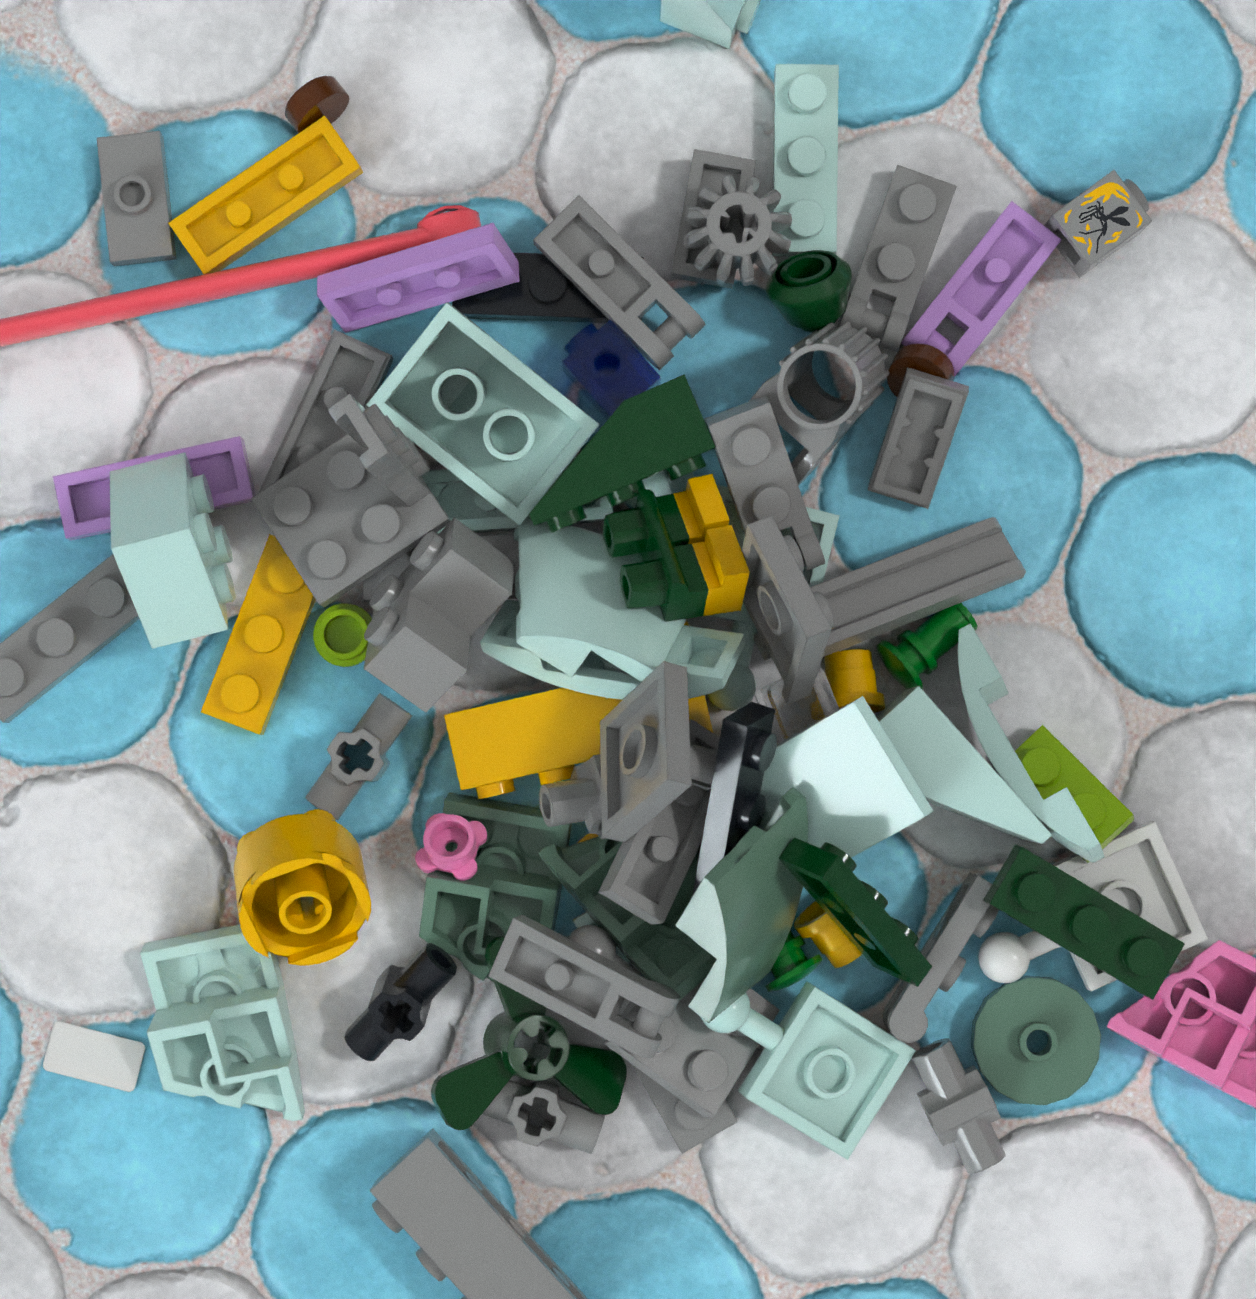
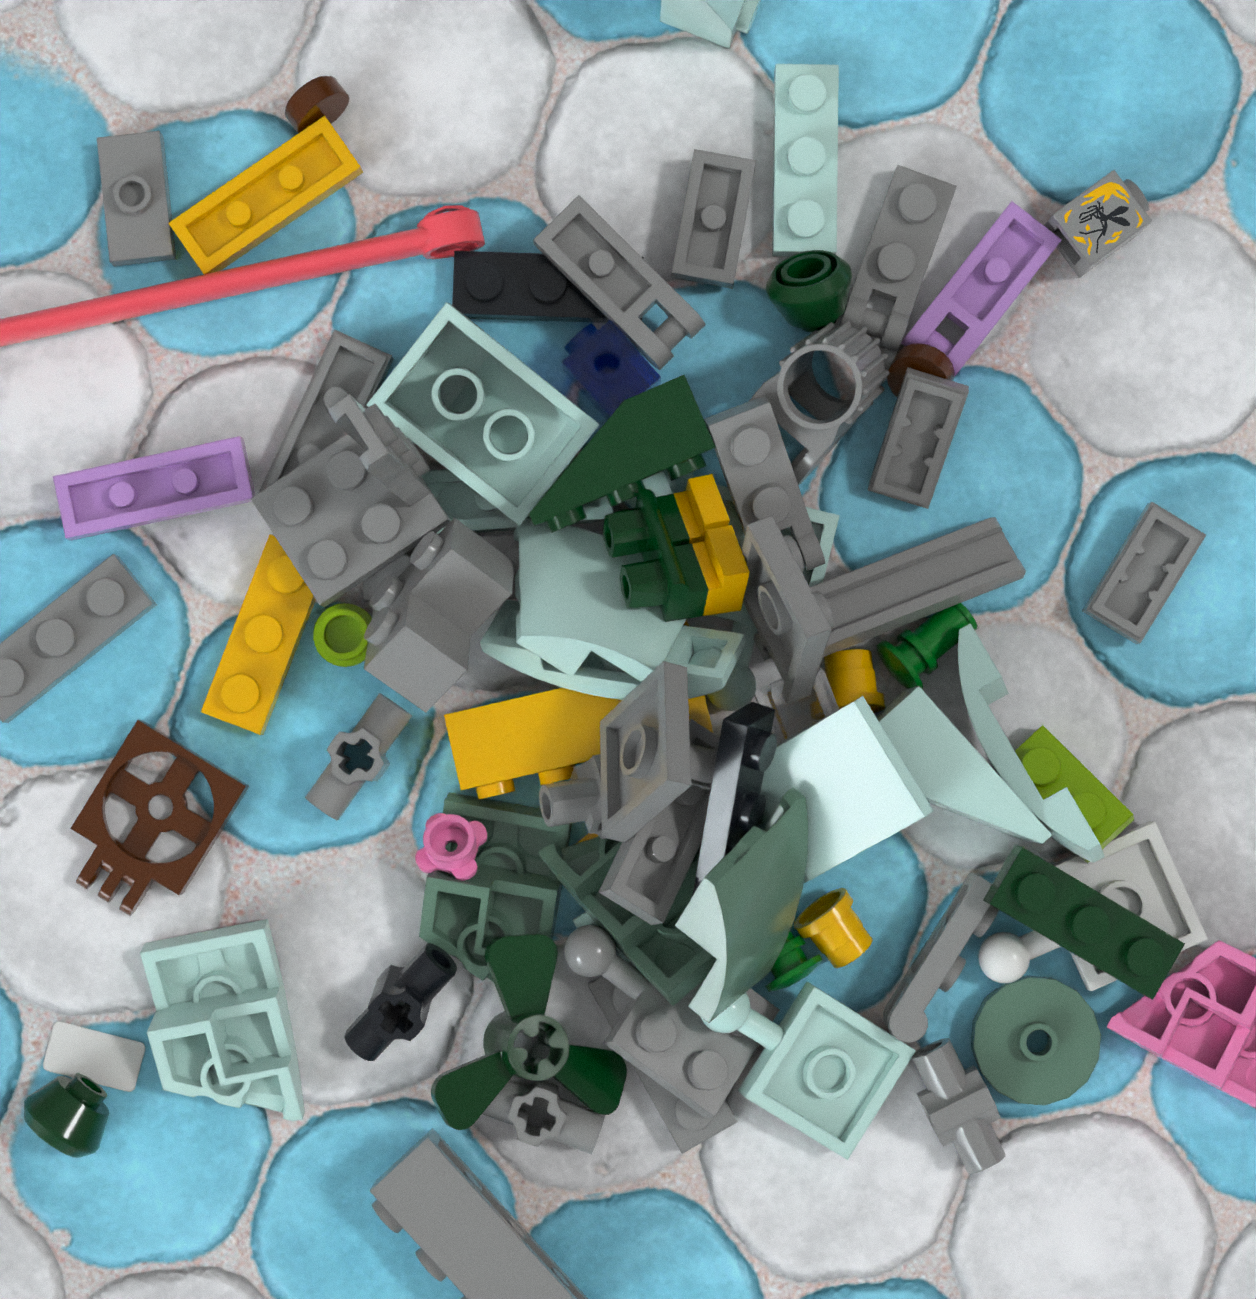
(68, 1114): none -> dark green cone
(128, 859): none -> reddish brown piece
(170, 549): light aqua brick -> none
(301, 888): yellow brick -> none
(418, 278): lavender plate -> none
(582, 986): light grey plate -> none
(751, 213): light grey gear -> none
(856, 909): dark green plate -> none
(1144, 573): none -> light grey plate

